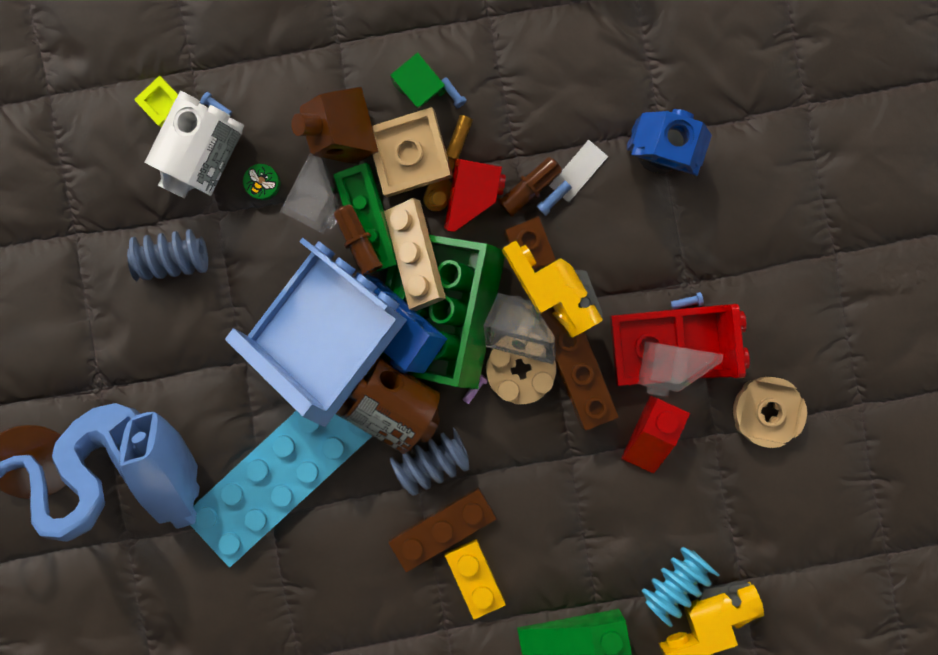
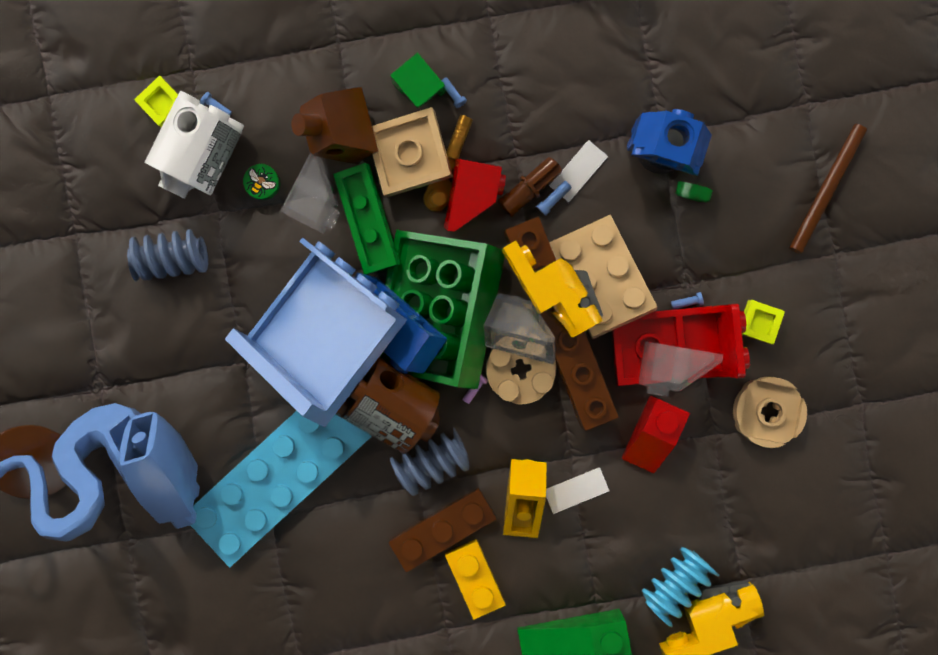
(357, 240): reddish brown axle -> none
(414, 254): tan plate -> none
(525, 498): none -> yellow slope
(576, 490): none -> white sticker
(612, 272): none -> tan plate
(693, 192): none -> green tile
(762, 321): none -> neon yellow plate
(828, 188): none -> reddish brown bar

